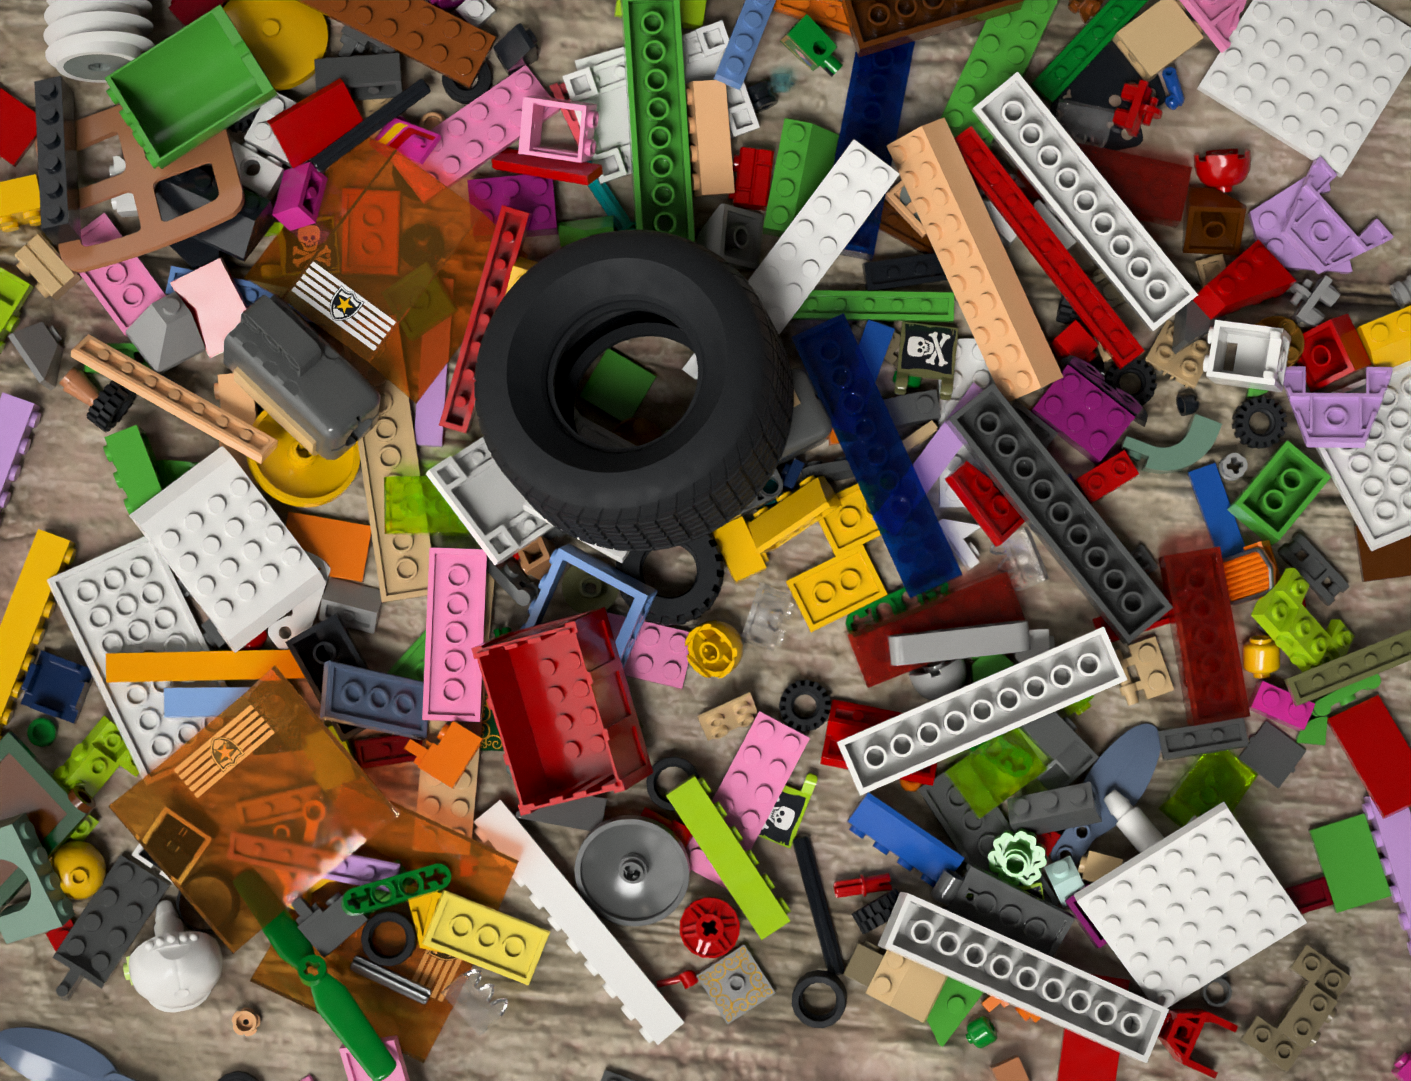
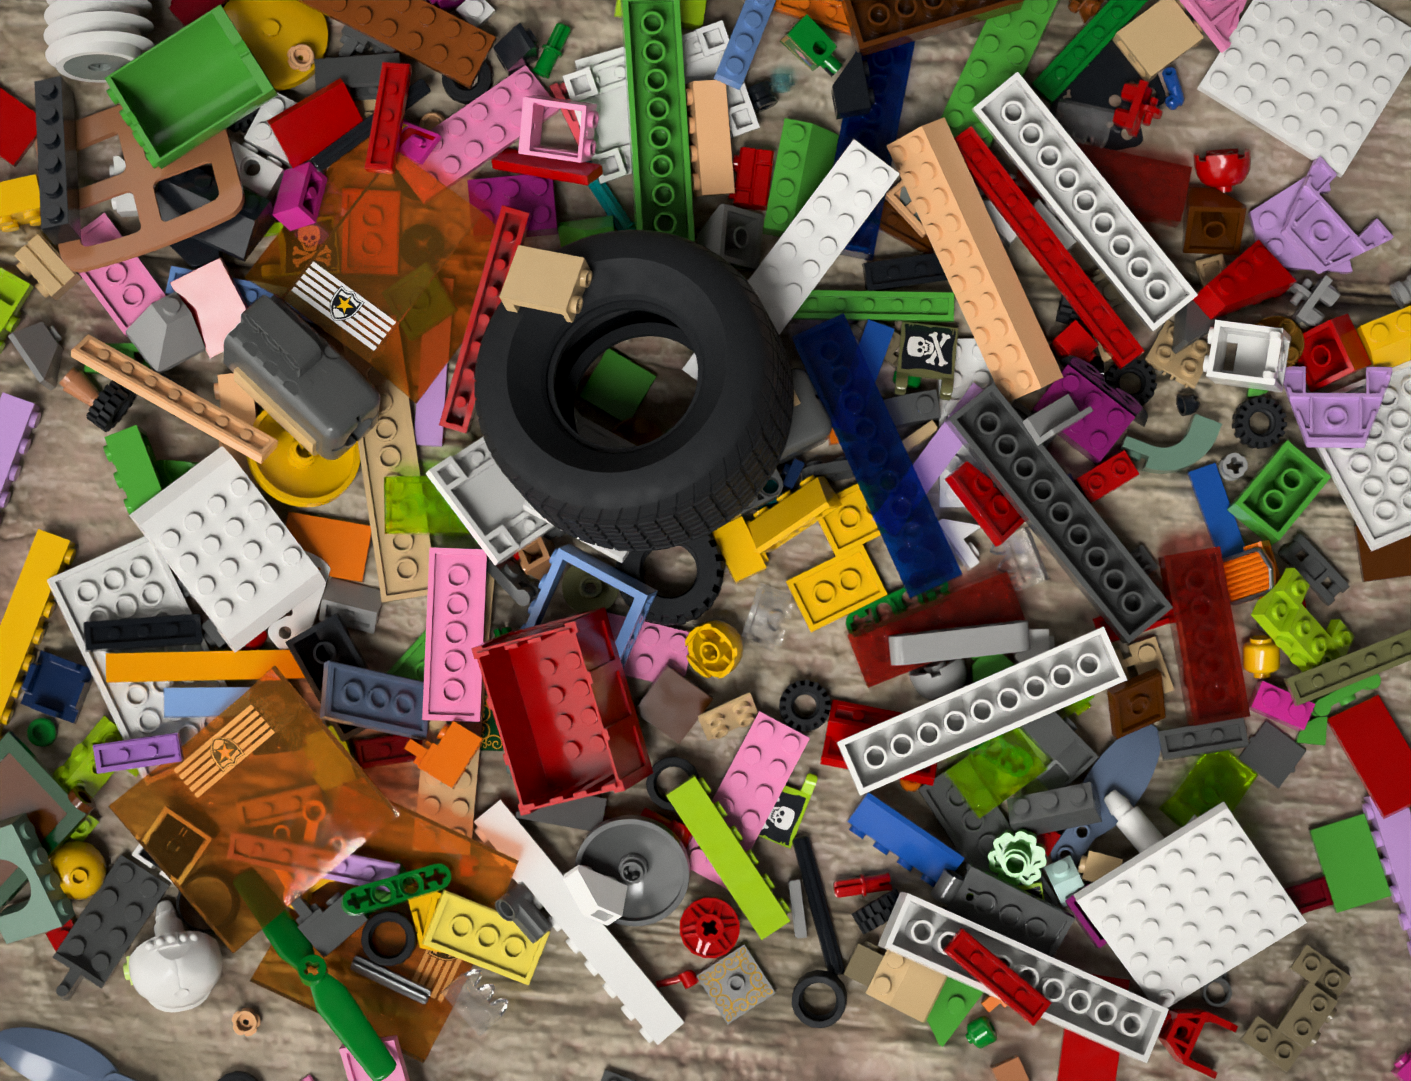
(138, 752): none -> medium lavender tile
(142, 633): none -> black plate
(300, 50): none -> light nougat plate
(388, 117): none -> red tile
(518, 907): none -> dark grey piece
(546, 282): none -> tan panel
(552, 50): none -> green axle
(595, 894): none -> white slope
(673, 704): none -> reddish brown tile
(797, 909): none -> light grey tile
(850, 90): none -> black slope
(997, 976): none -> red tile
(1054, 419): none -> light grey panel
(1136, 703): none -> reddish brown tile

